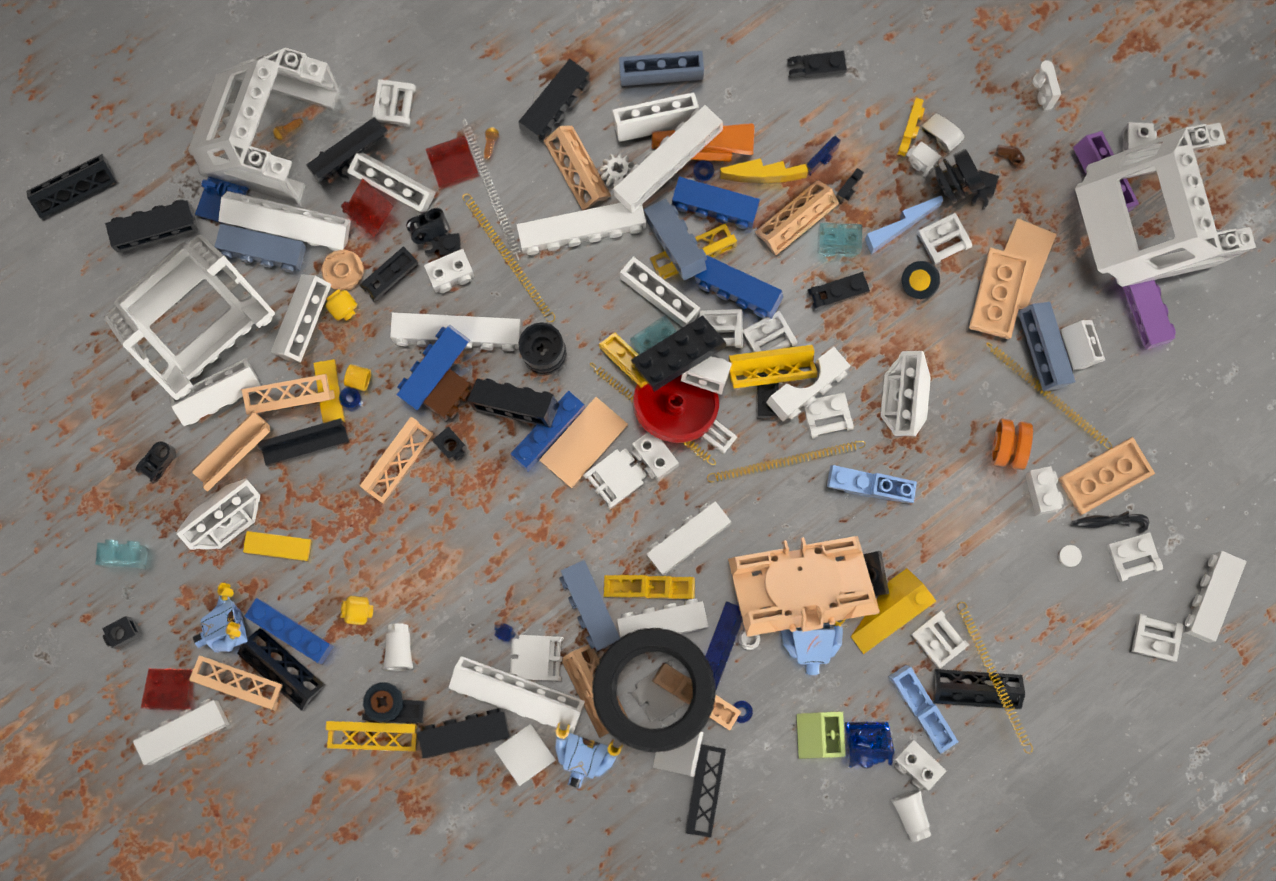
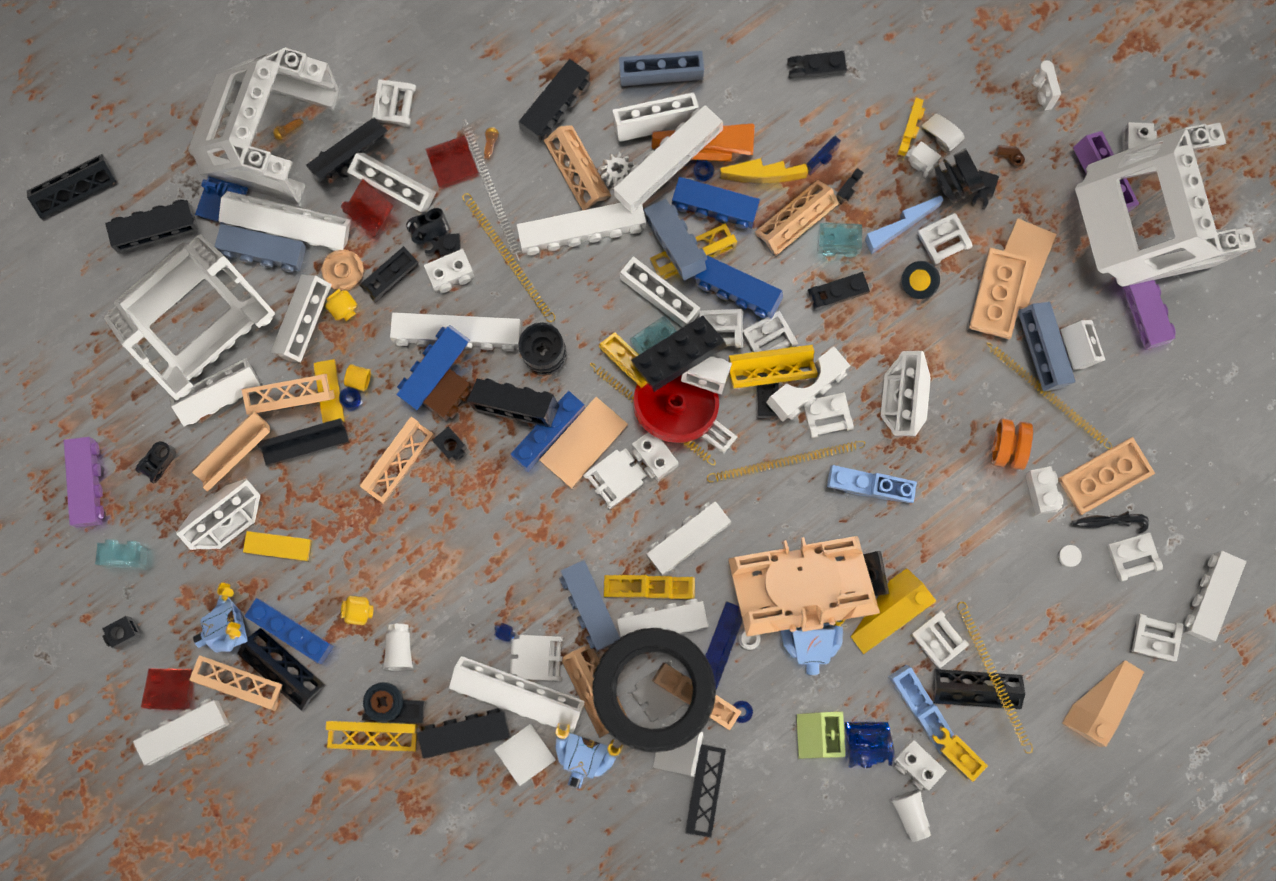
(83, 482): none -> medium lavender brick
(961, 755): none -> yellow plate
(1102, 708): none -> light nougat wedge

